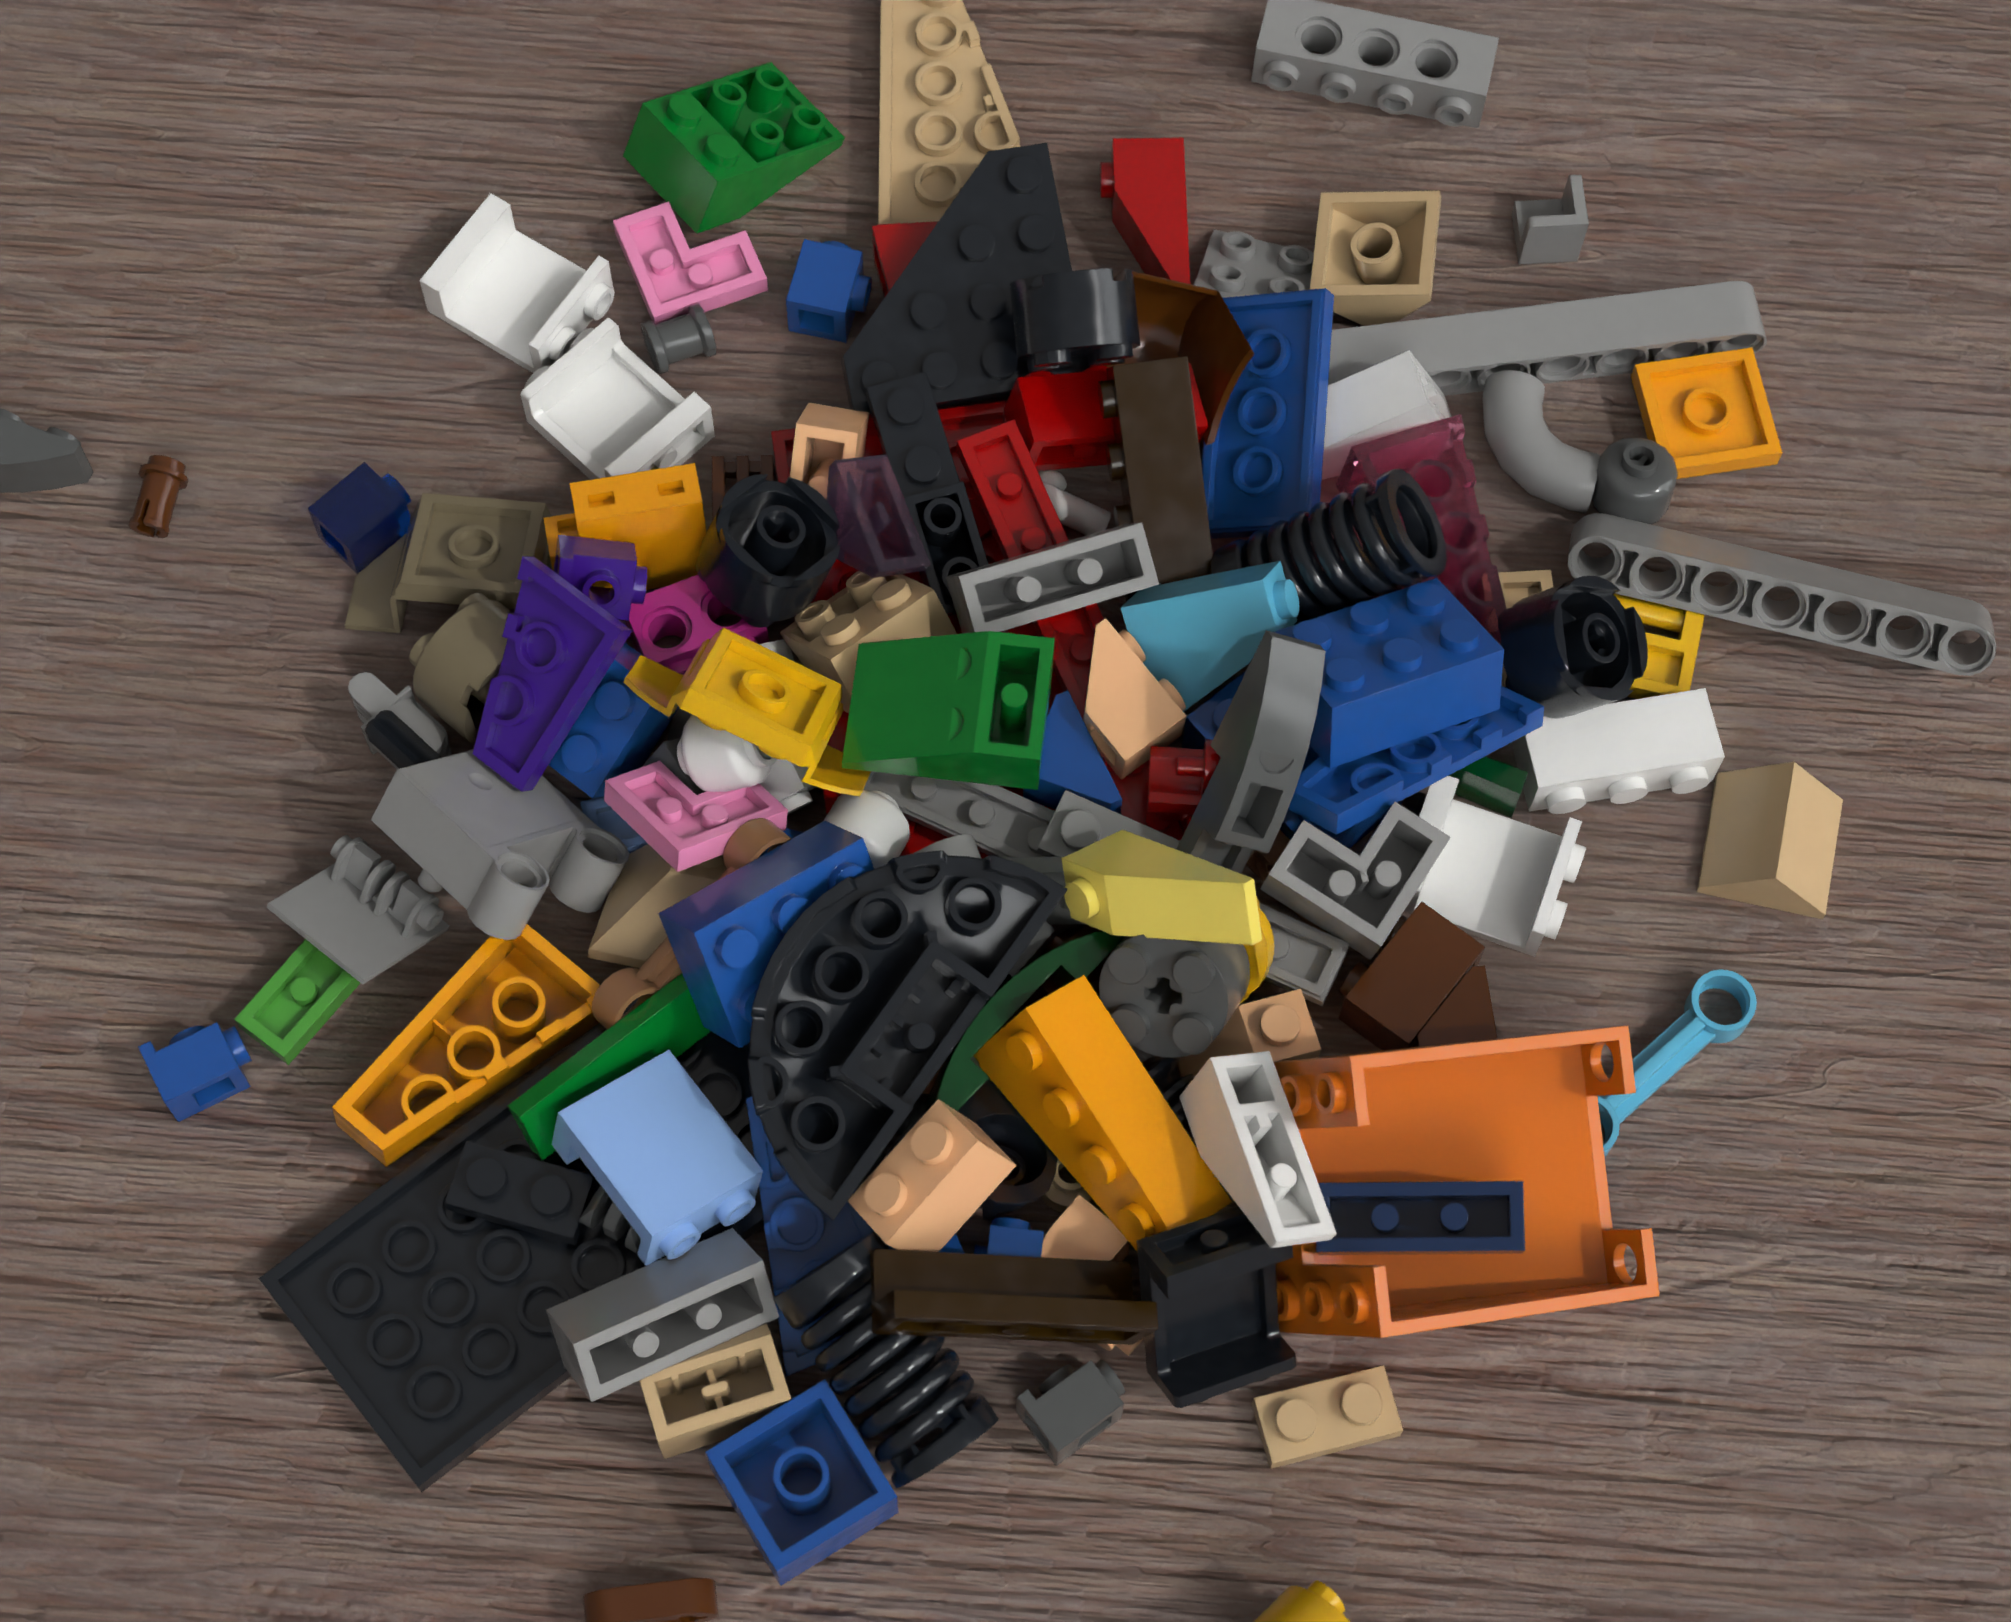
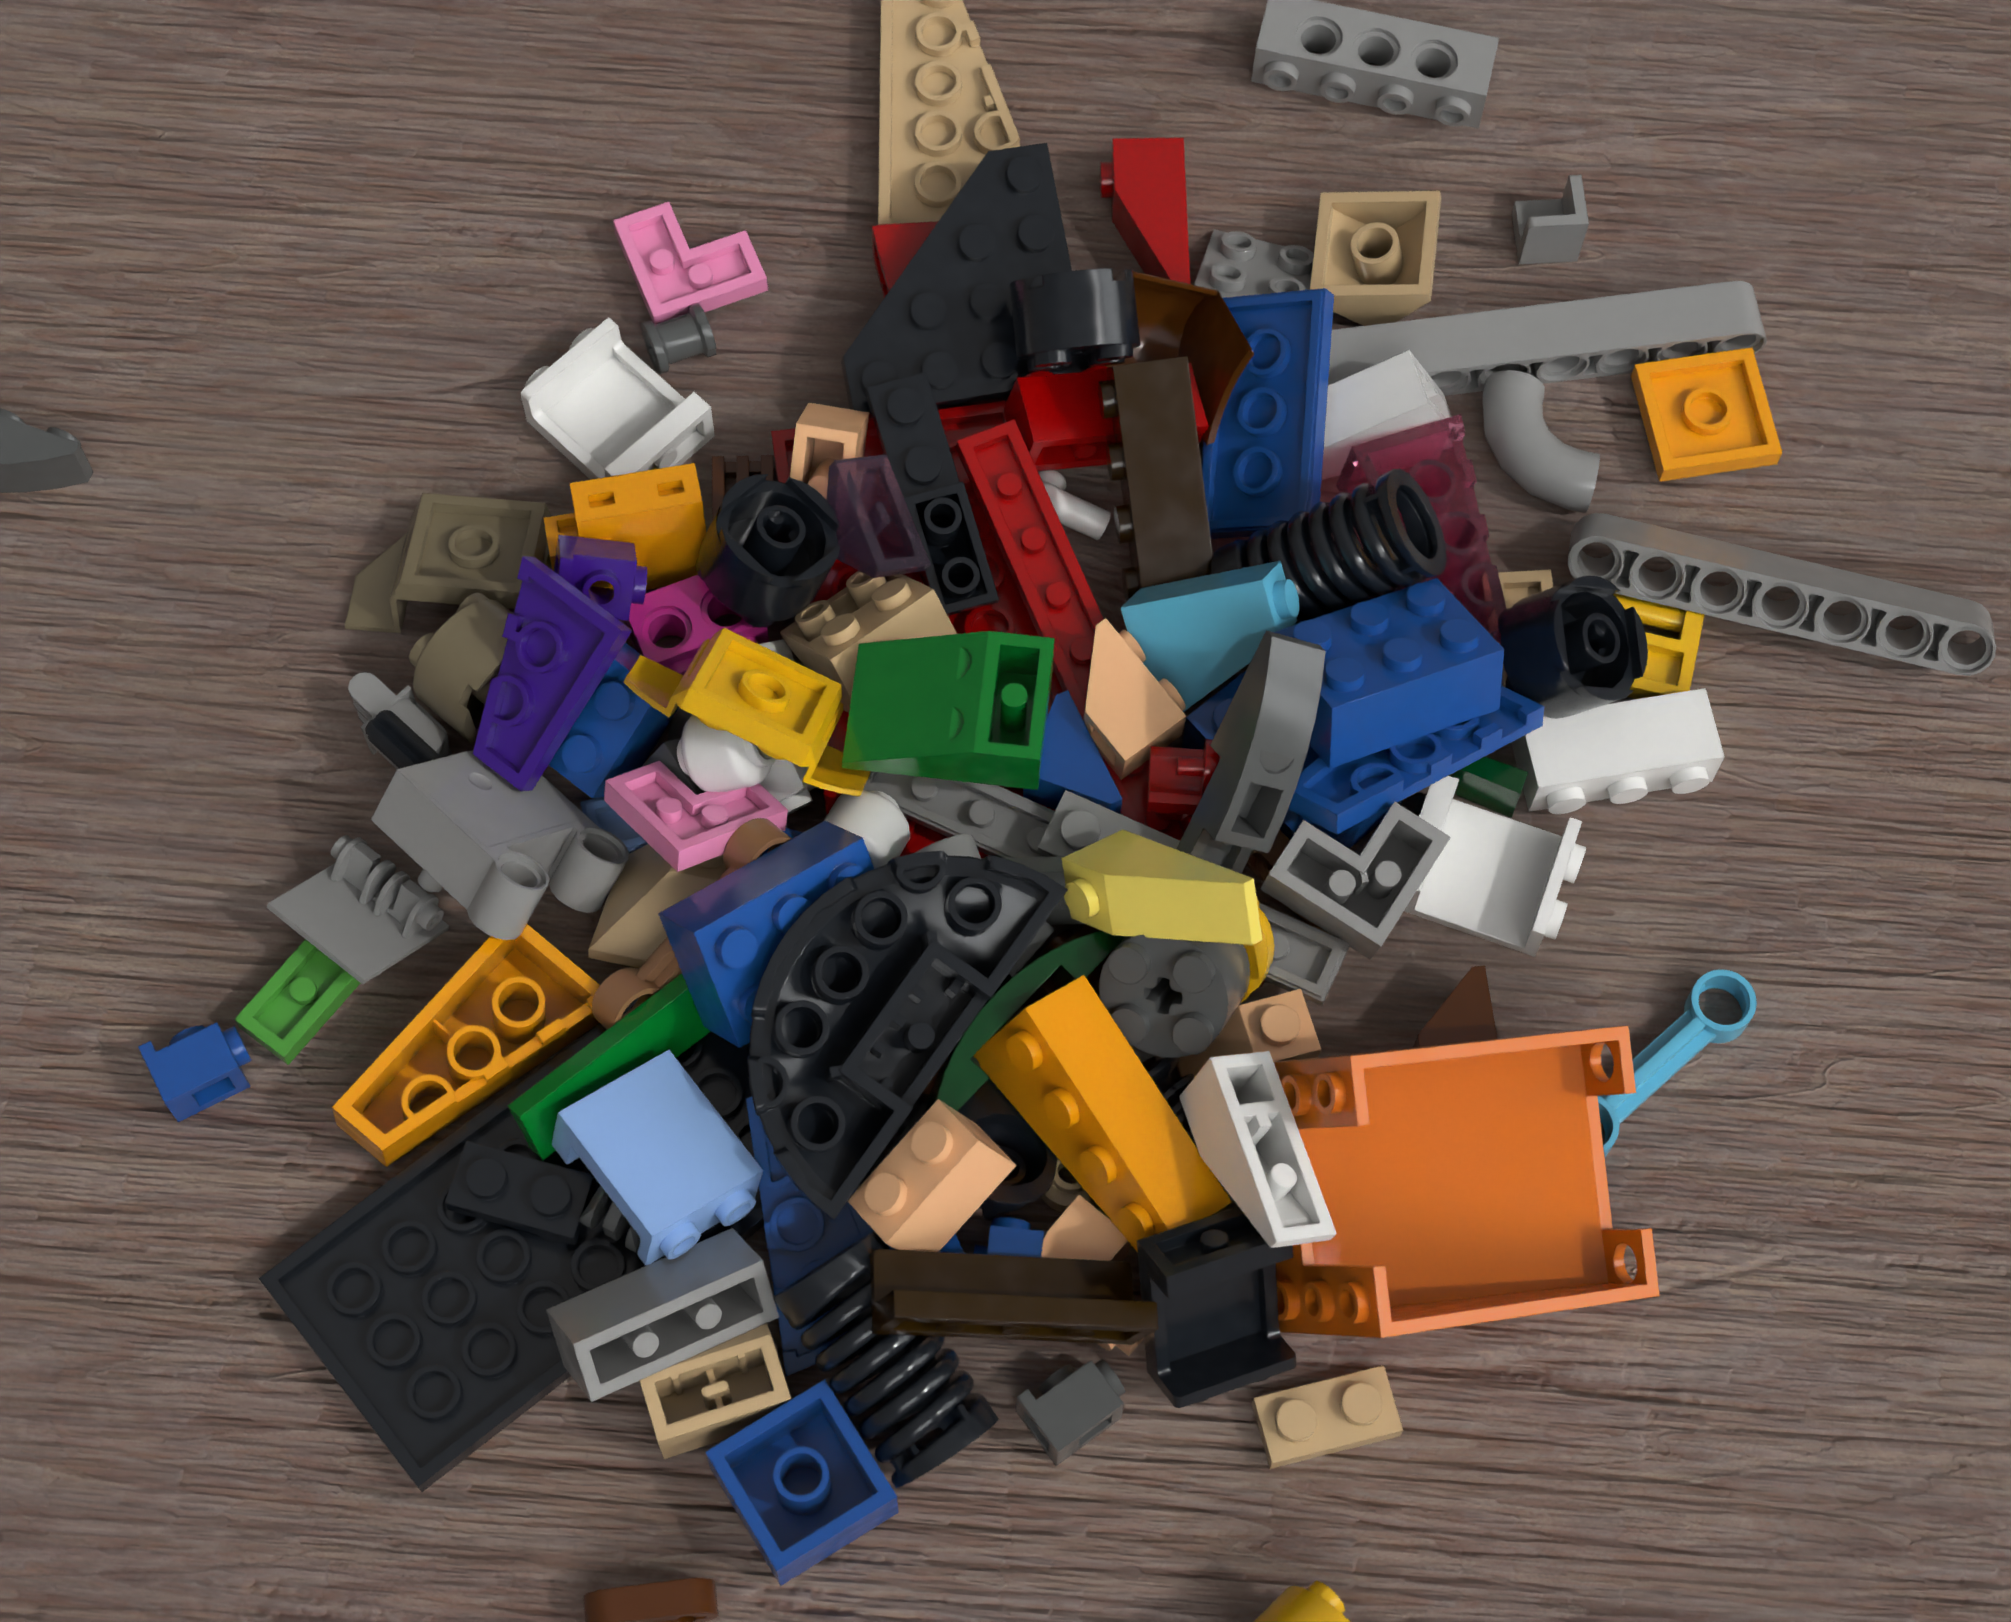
(158, 495): reddish brown pin -> none
(362, 516): clear blue brick -> none
(514, 289): white panel -> none
(728, 144): green slope -> none
(827, 290): blue brick -> none
(1053, 580): light grey brick -> none
(1408, 979): reddish brown brick -> none
(1425, 1218): dark blue brick -> none
(1635, 480): dark grey head -> none
(1771, 839): tan slope -> none

